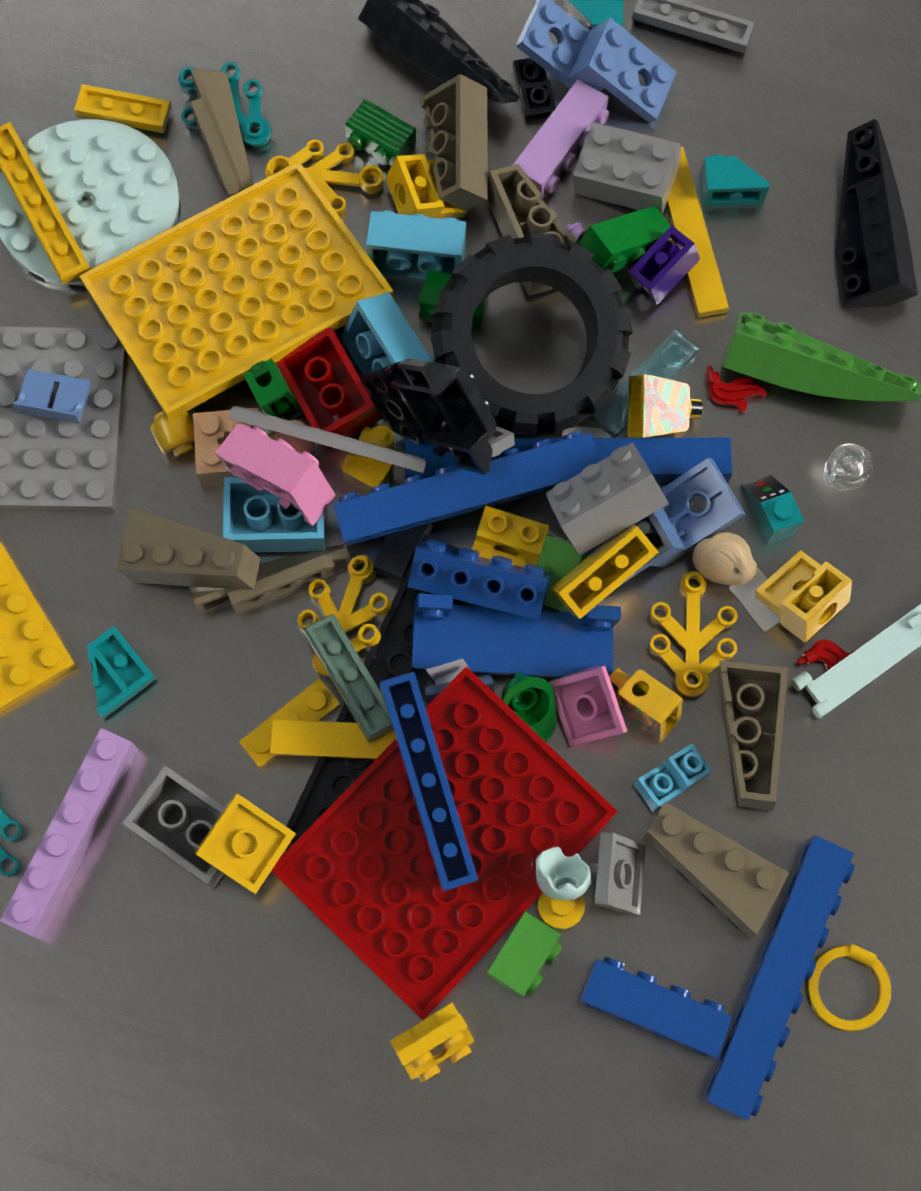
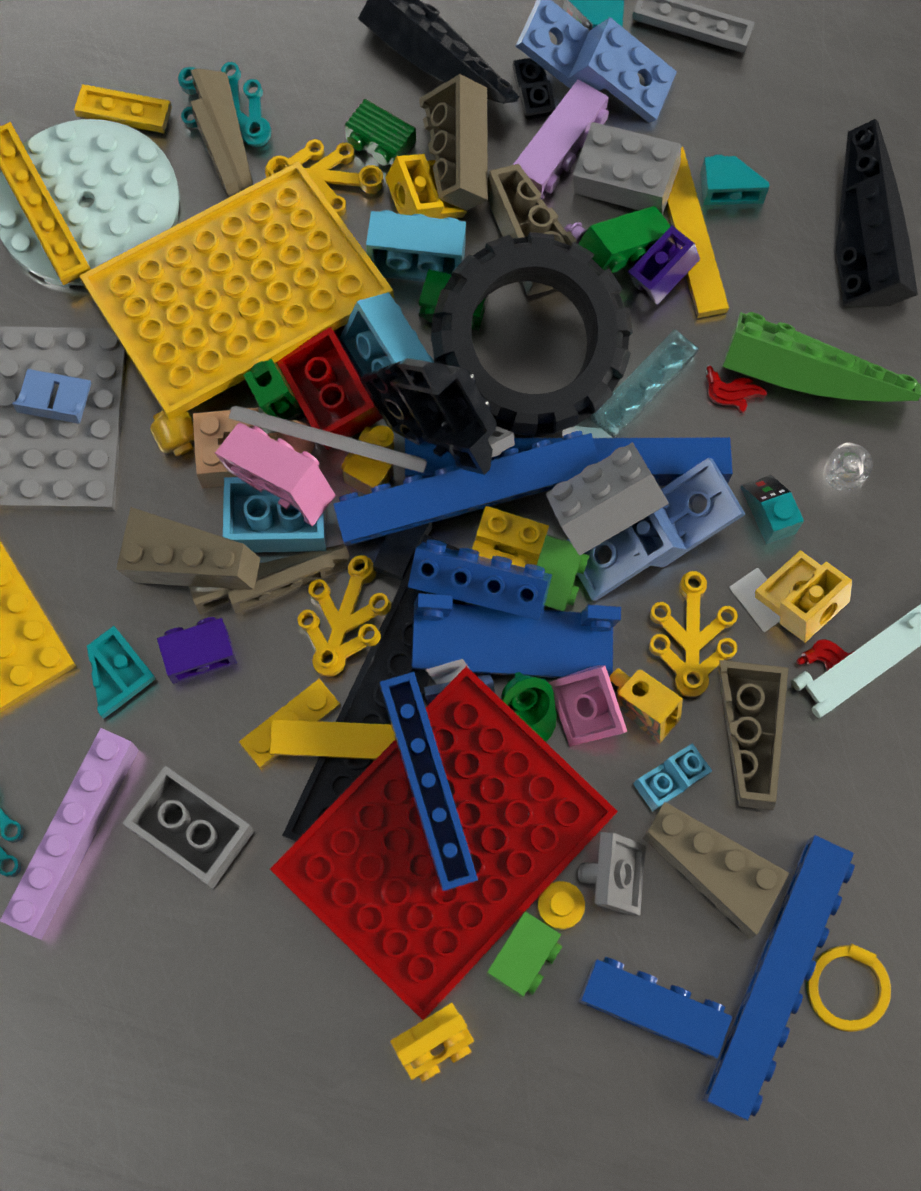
(196, 649): none -> dark purple brick
(245, 843): yellow plate -> none
(349, 677): sand green tile -> none
(562, 876): light aqua hair -> none
(604, 571): yellow brick -> none
(659, 406): torso -> none
(725, 559): tan hair -> none

